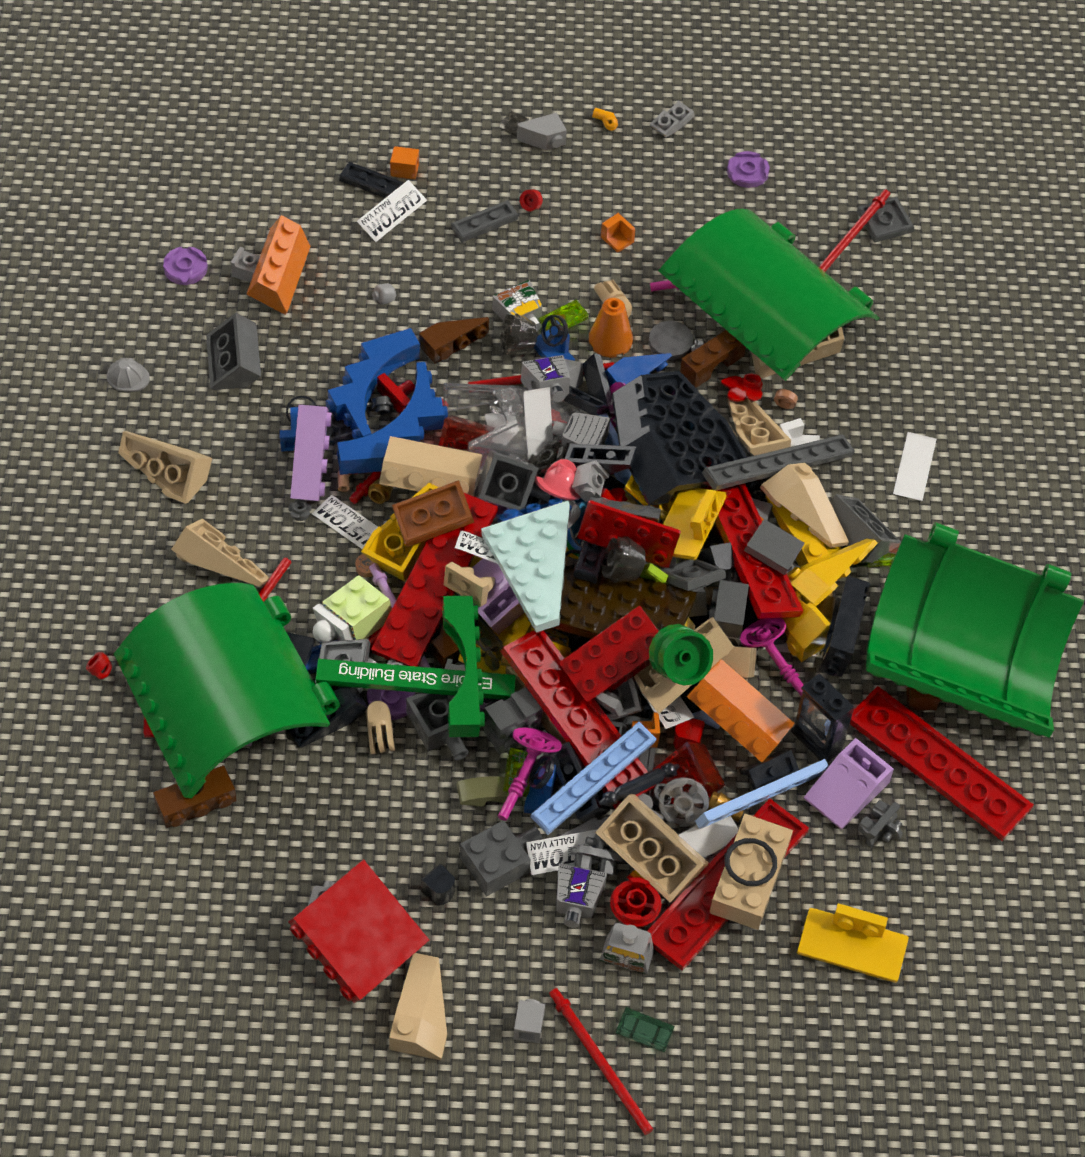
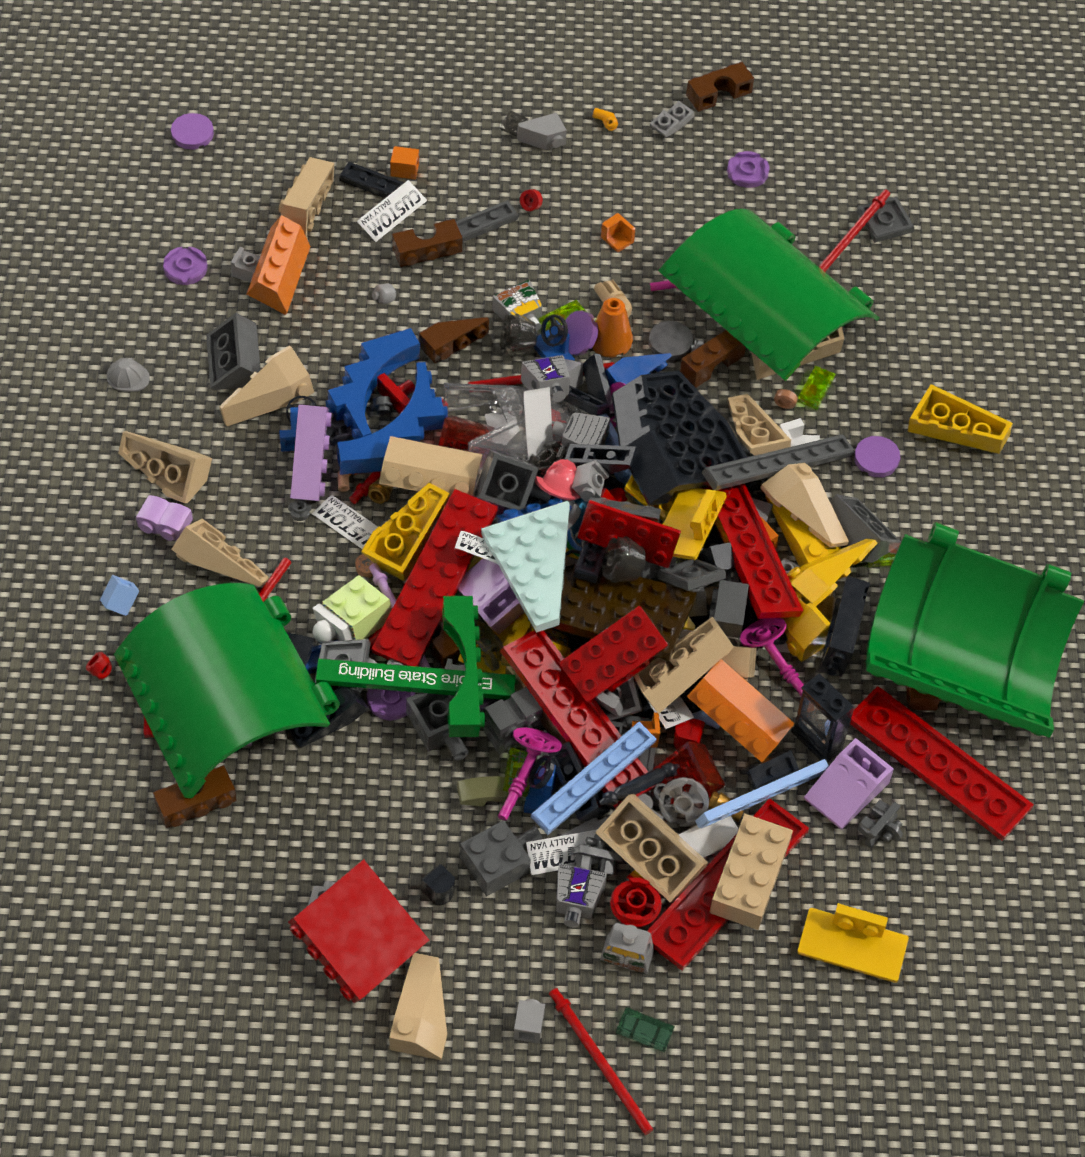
(119, 595): none -> light blue panel
(163, 518): none -> lavender brick
(192, 131): none -> medium lavender tile
(269, 388): none -> tan wedge
(307, 193): none -> tan wedge
(378, 722): tan arm -> none
(413, 250): none -> reddish brown arch
(432, 513): dark orange tile -> none
(467, 584): tan tile -> none
(582, 332): none -> medium lavender tile
(653, 573): lime tile -> none
(681, 654): green wheel -> none
(704, 90): none -> reddish brown arch
(744, 388): red plate -> none
(760, 843): black piece -> none
(774, 547): dark grey tile -> none
(816, 387): none -> clear neon green tile
(877, 456): none -> medium lavender tile
(914, 466): white sticker -> none
(958, 421): none -> yellow wedge

